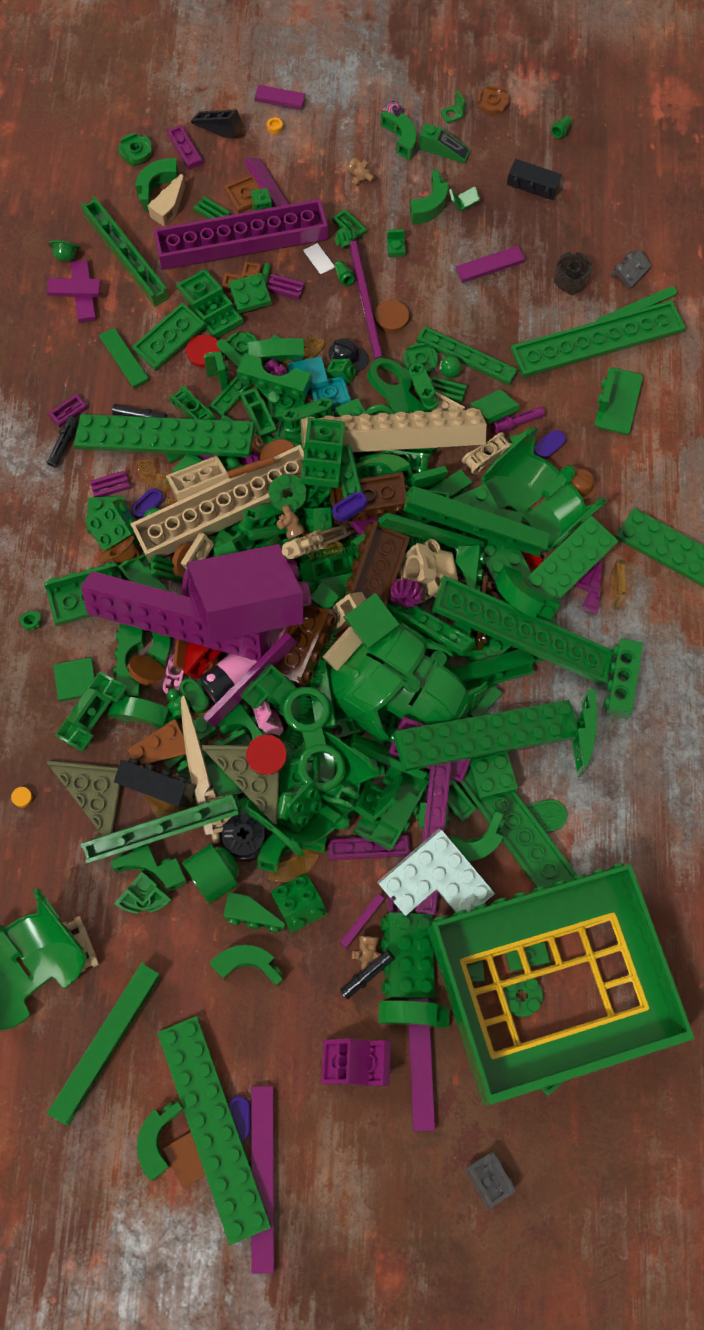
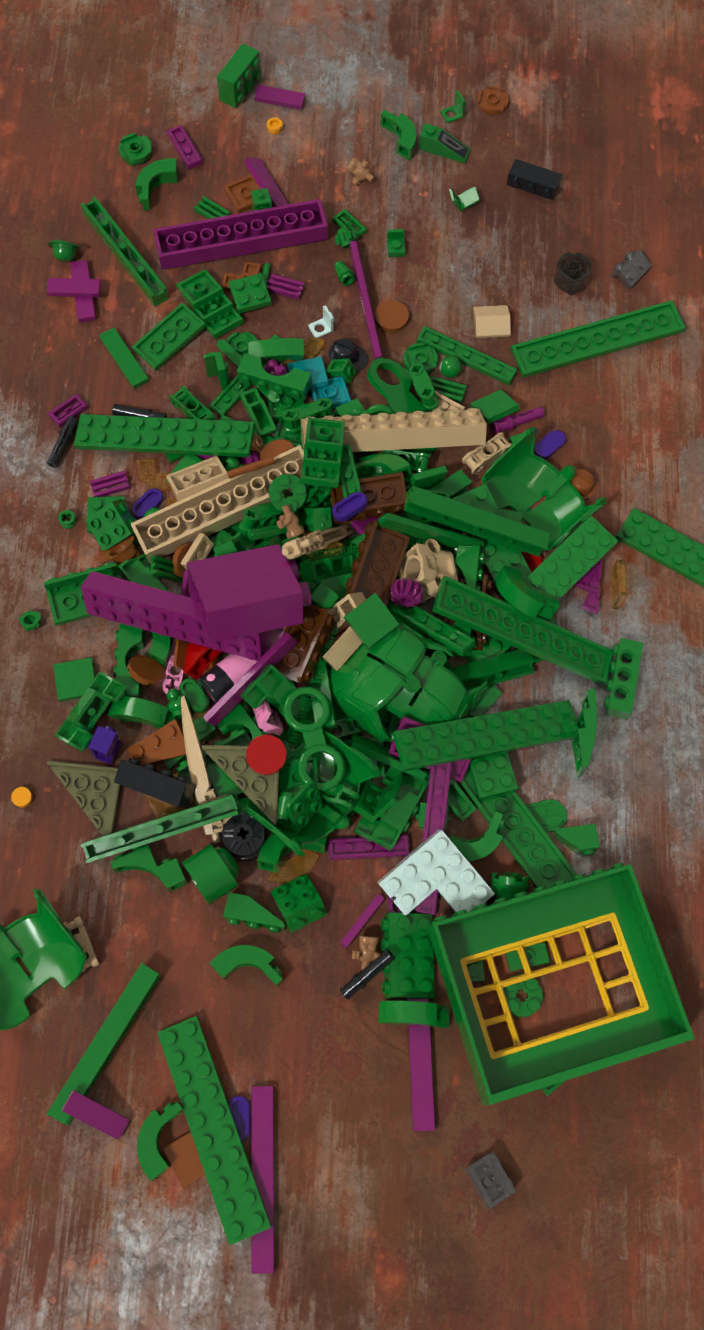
(68, 514): none -> green bush
(95, 1114): none -> magenta tile
(105, 744): none -> dark purple brick
(143, 895): green brick -> none
(166, 205): tan slope -> none
(198, 347): red tile -> none
(221, 122): black slope -> none
(239, 75): none -> green brick
(319, 258): white sticker -> none
(326, 322): none -> light aqua bracket
(356, 1062): magenta bracket -> none
(393, 108): tile -> none
(430, 207): green arch -> none
(490, 264): magenta tile -> none
(492, 321): none -> tan slope
(508, 884): none -> green cone
(561, 127): green cone -> none
(579, 839): none -> green slope
(618, 400): green bracket -> none
(643, 303): green piece -> none

